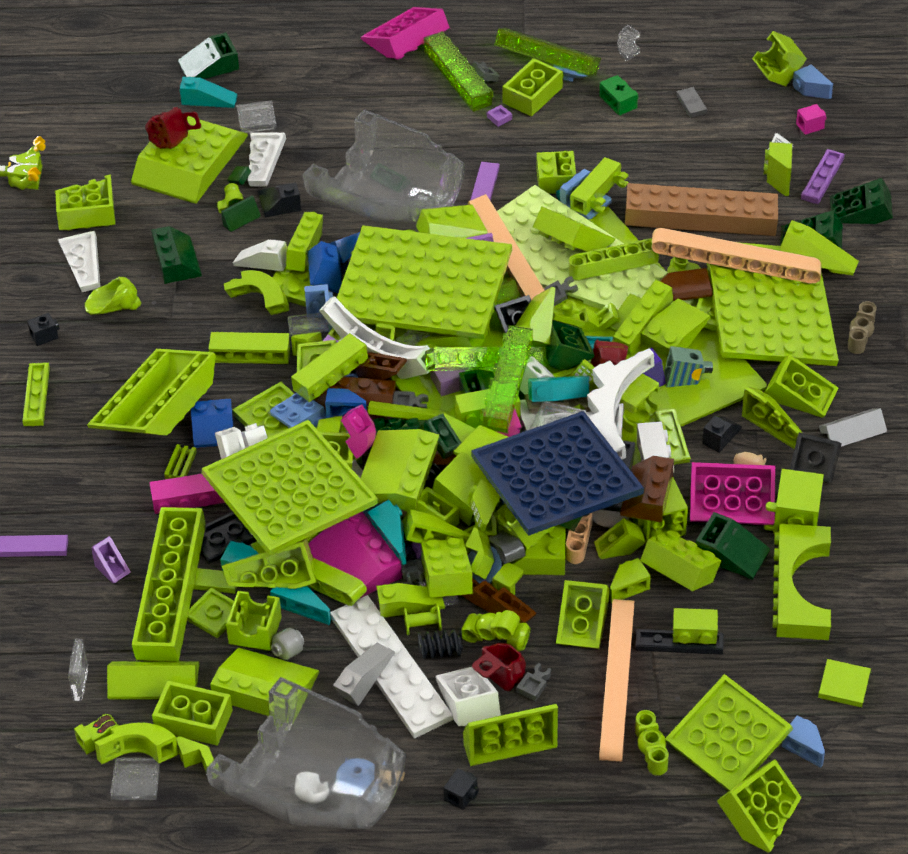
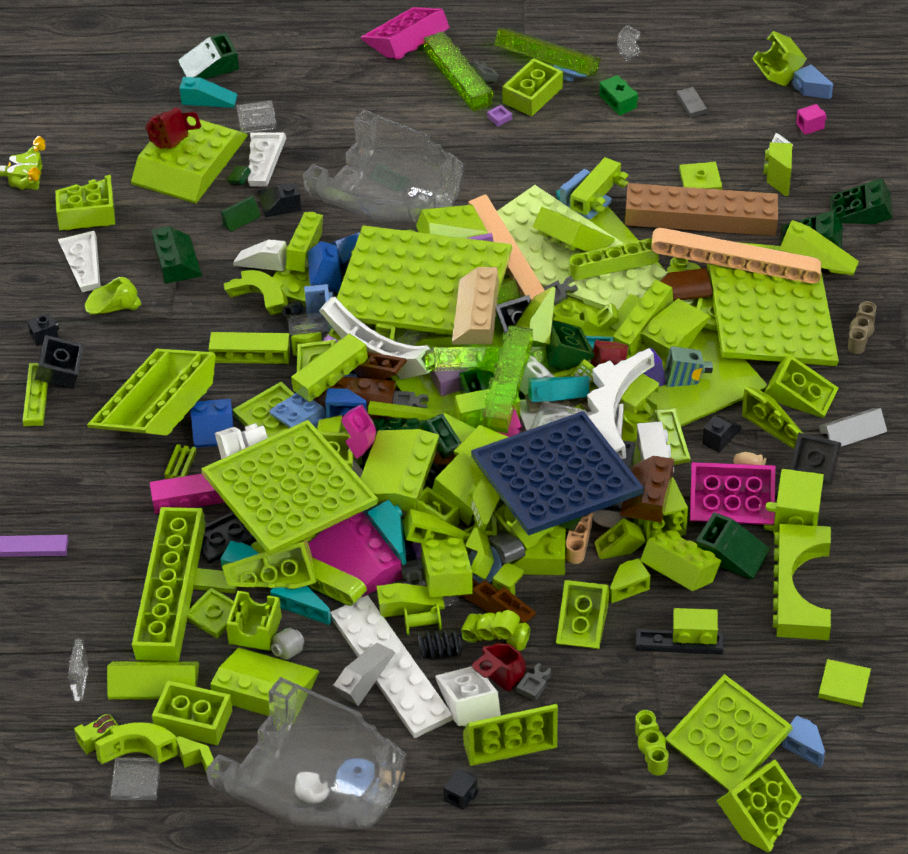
(59, 361): none -> black brick
(109, 560): medium lavender slope -> none
(232, 197): lime piece -> none
(295, 308): none -> black pin
(476, 307): none -> tan slope
(485, 180): medium lavender tile -> none
(554, 169): lime slope -> none
(617, 681): light nougat beam -> none
(700, 175): none -> lime plate
(822, 176): medium lavender tile -> none

